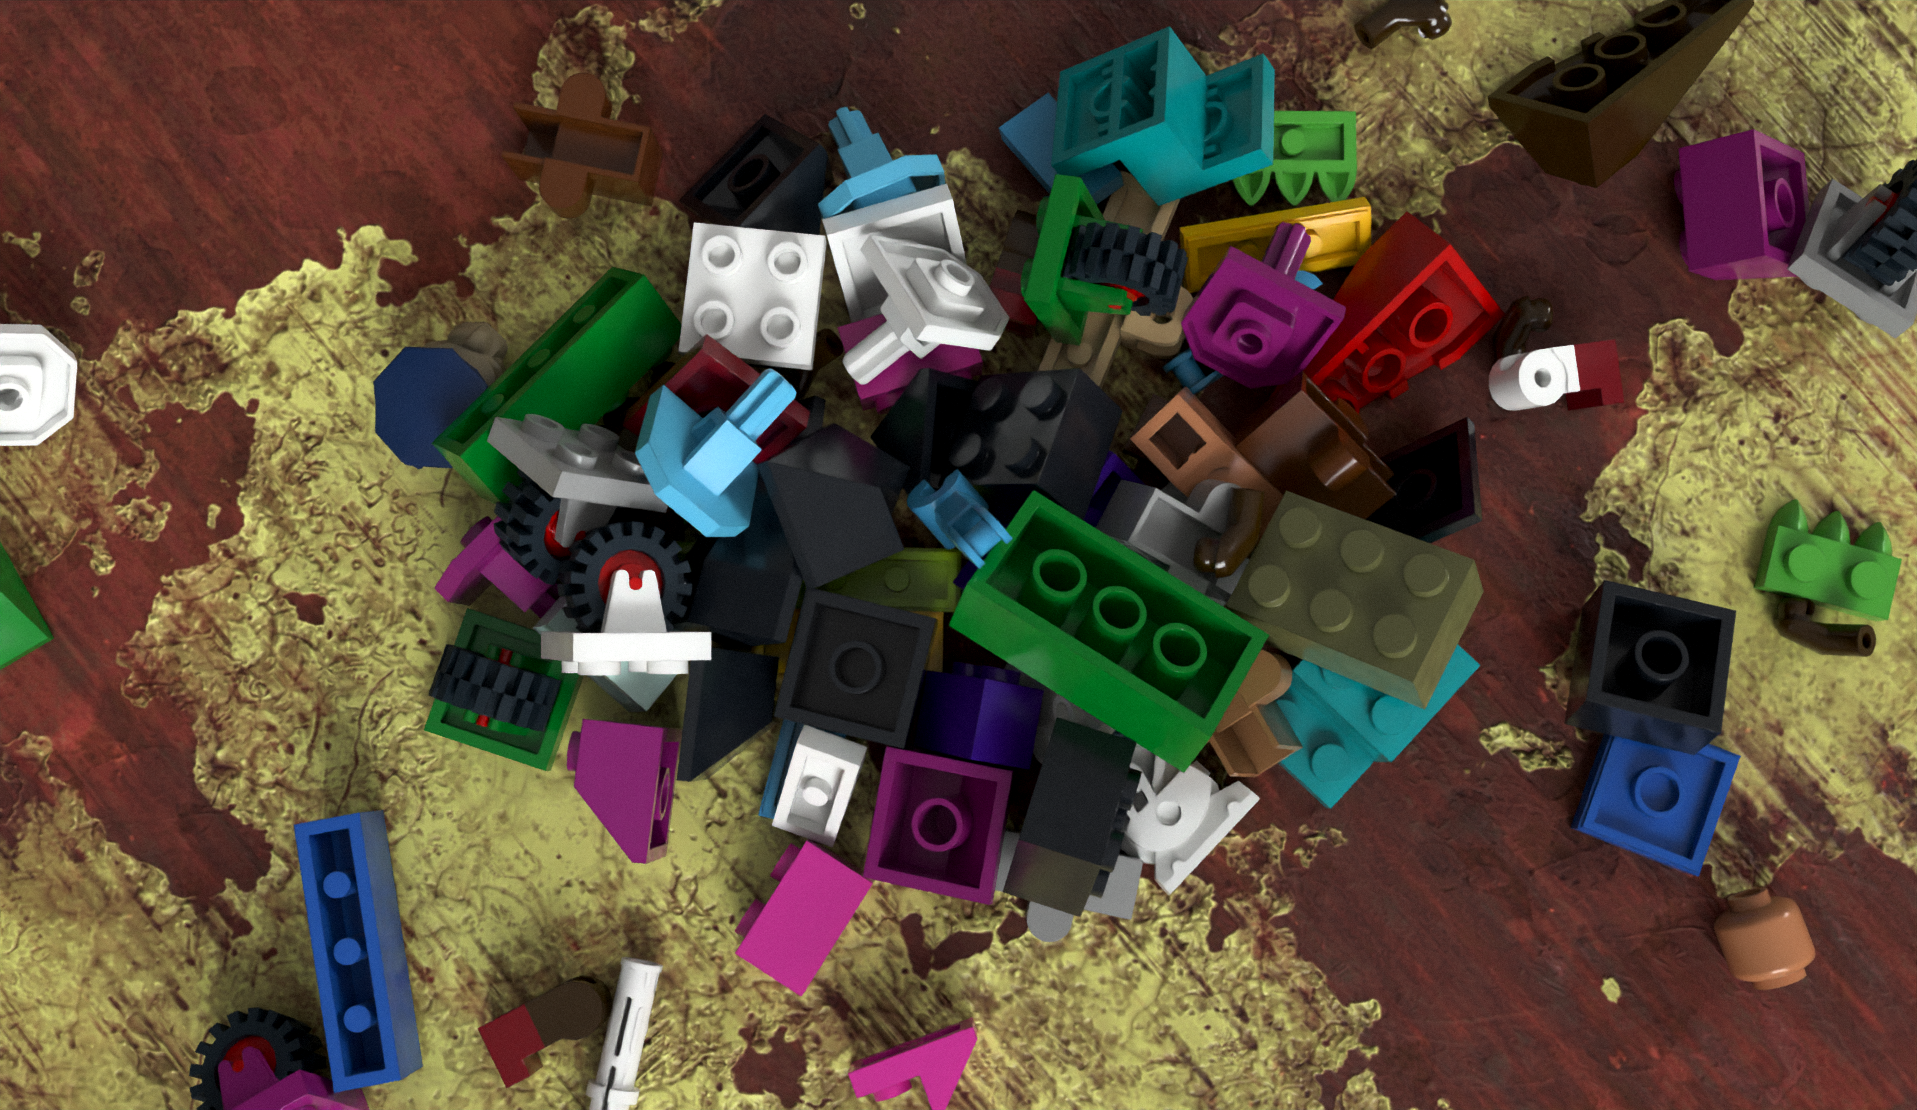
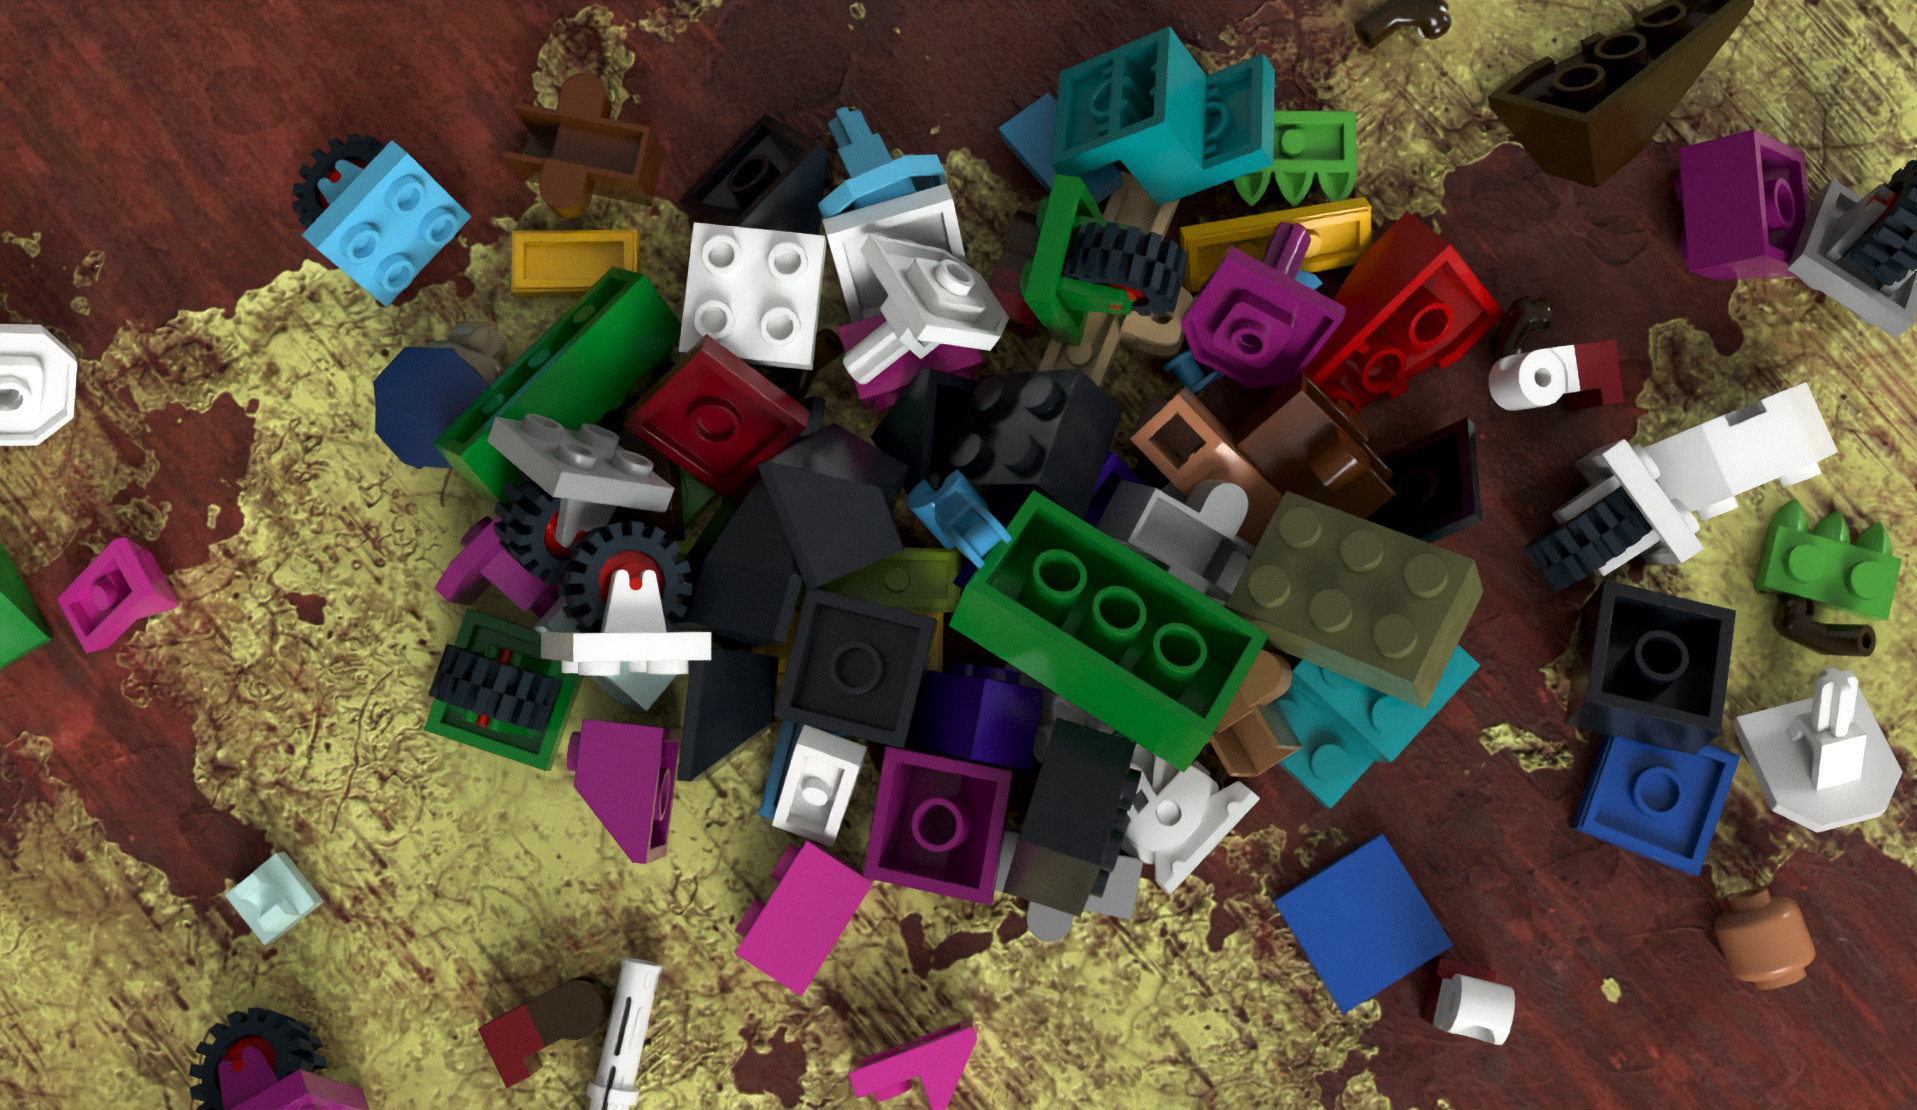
(114, 593): none -> dark pink slope
(274, 898): none -> light aqua tile
(358, 950): blue brick -> none
(375, 213): none -> medium azure plate
(569, 260): none -> yellow tile
(706, 462): medium azure piece -> none
(1238, 539): dark brown arm -> none
(1361, 922): none -> blue tile
(1467, 1001): none -> white leg
(1614, 520): none -> plate
(1743, 450): none -> white brick
(1821, 755): none -> white piece

